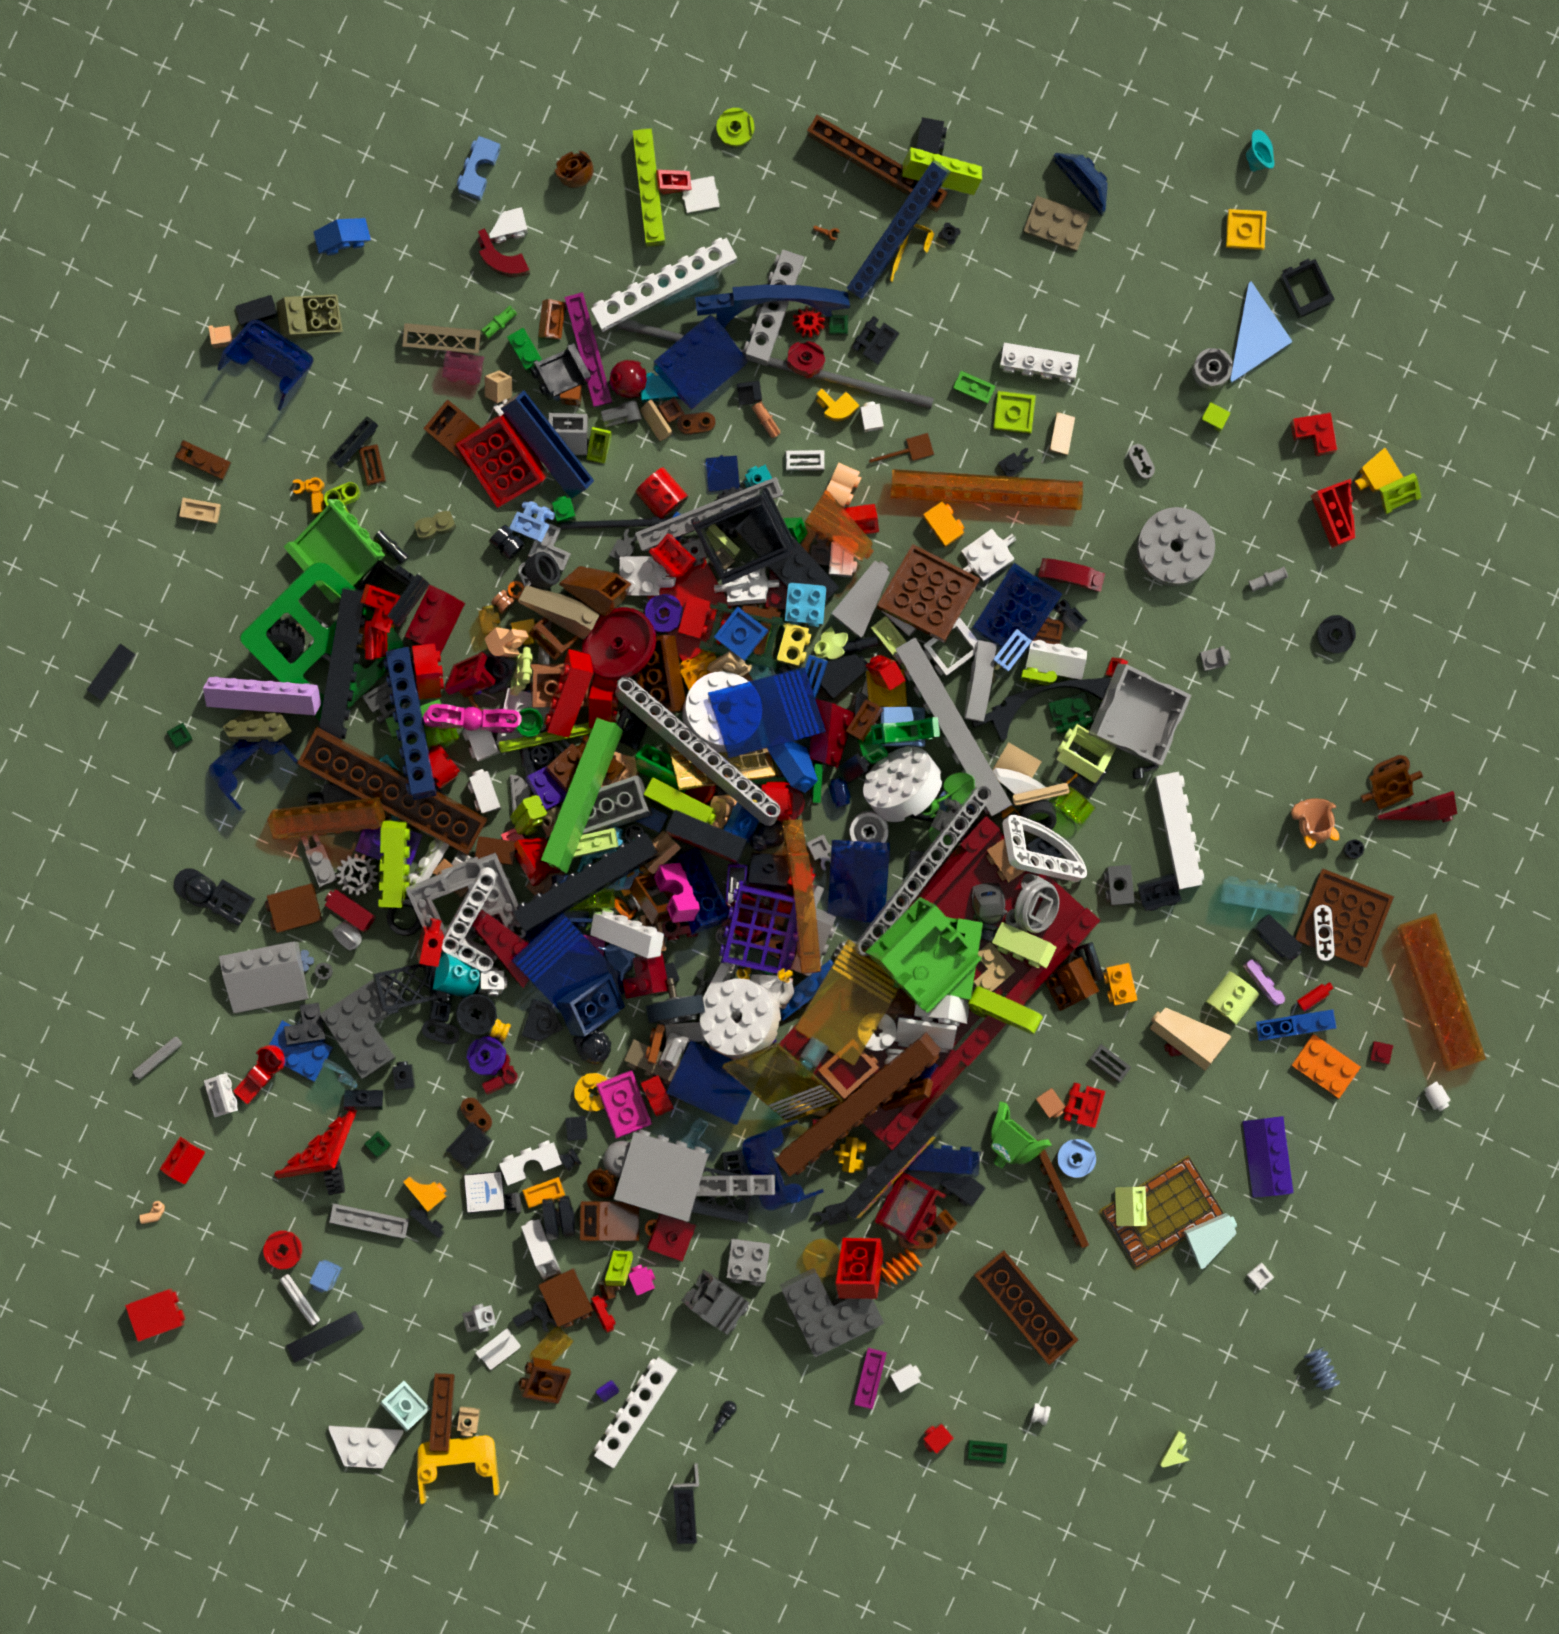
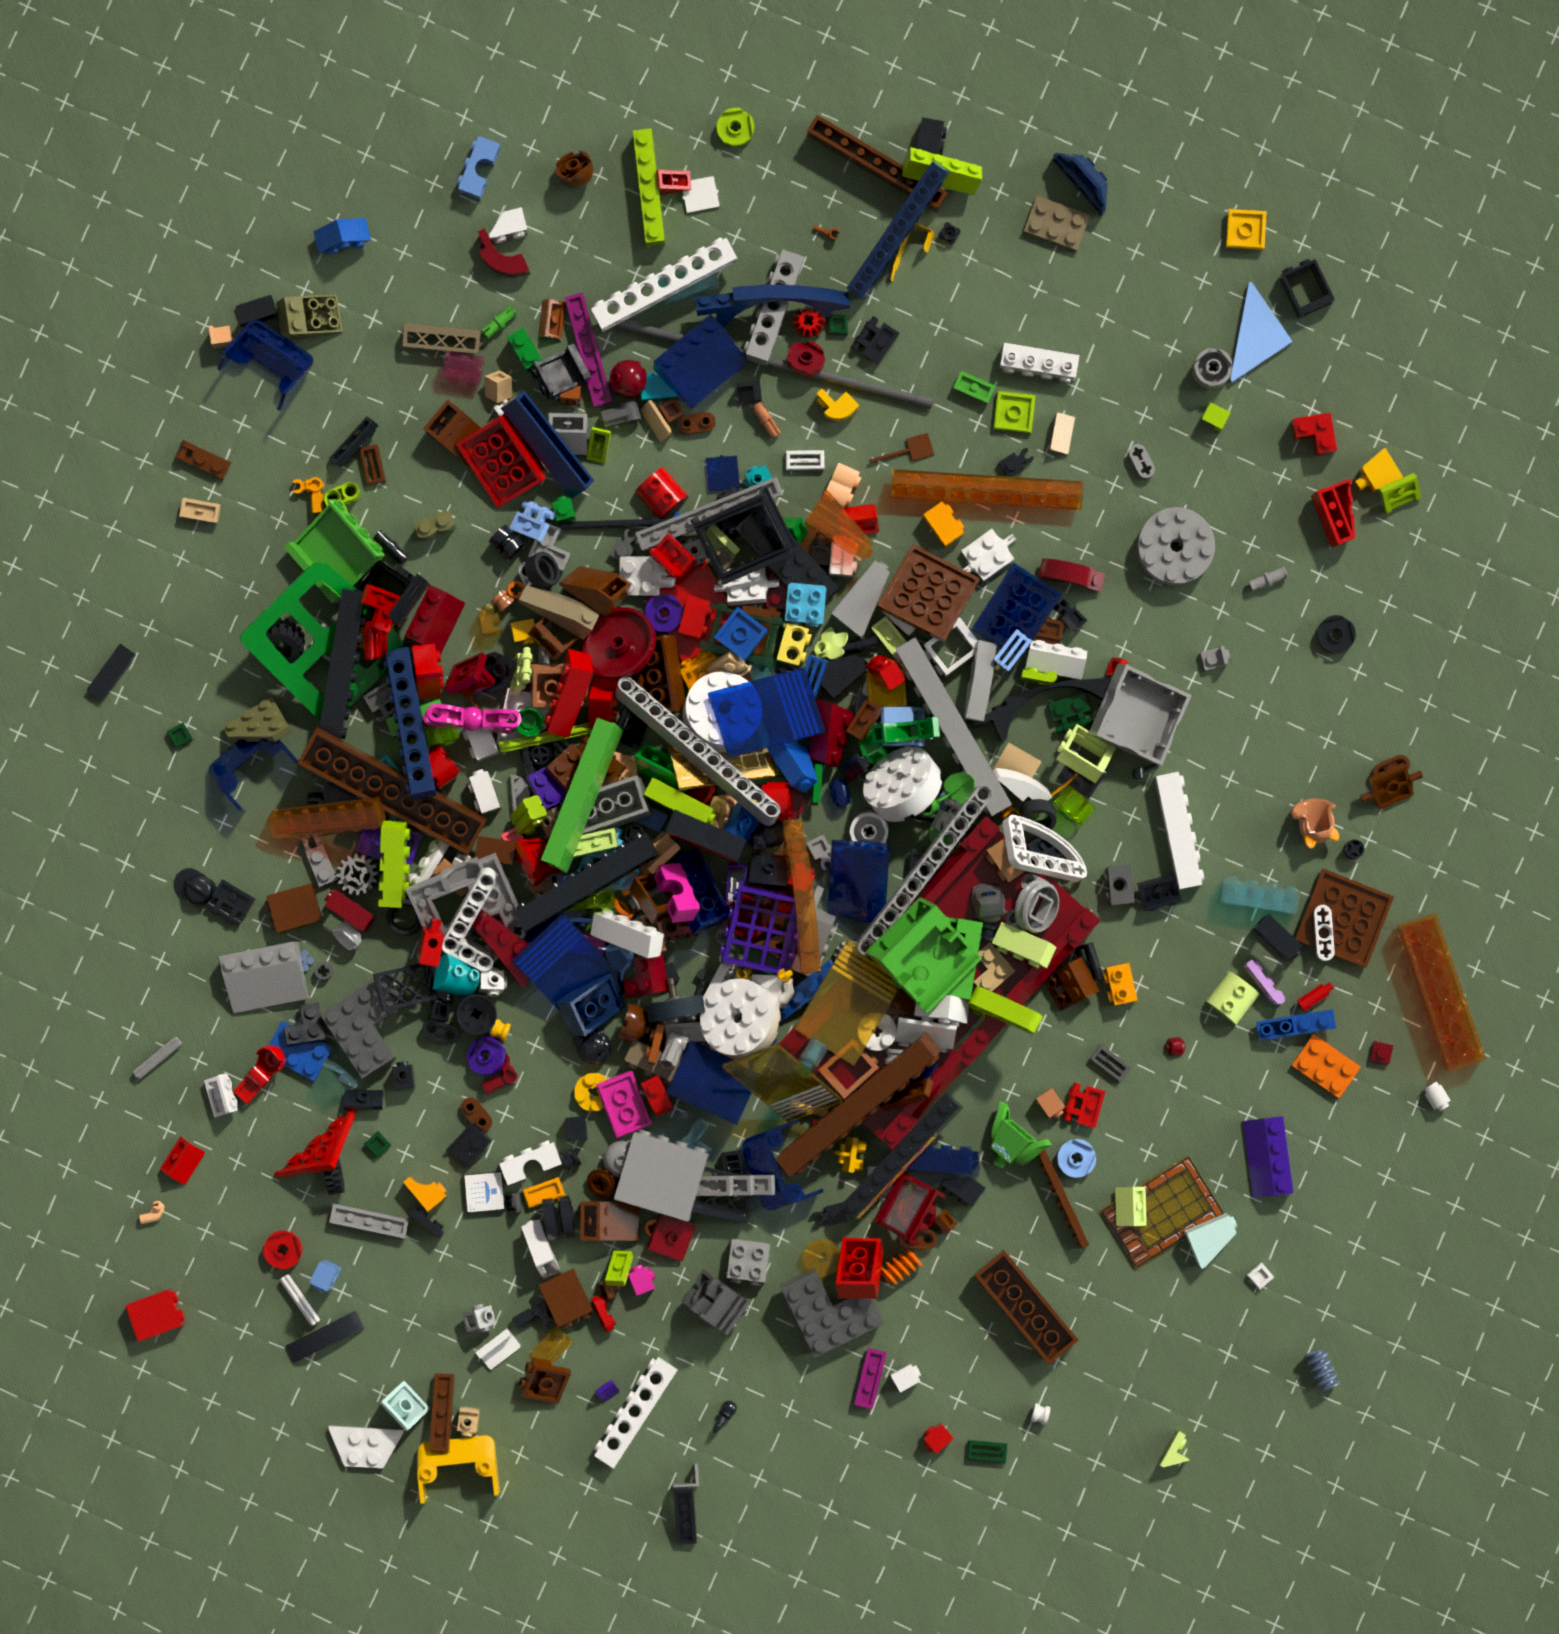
(262, 695): lavender brick -> none
(505, 642): light nougat brick -> none
(540, 1021): black plate -> none
(634, 1024): none -> reddish brown cylinder
(871, 417): white brick -> none
(1040, 794): tan axle -> none
(1190, 1037): tan slope -> none
(1260, 152): teal piece -> none
(1433, 809): dark red wedge -> none

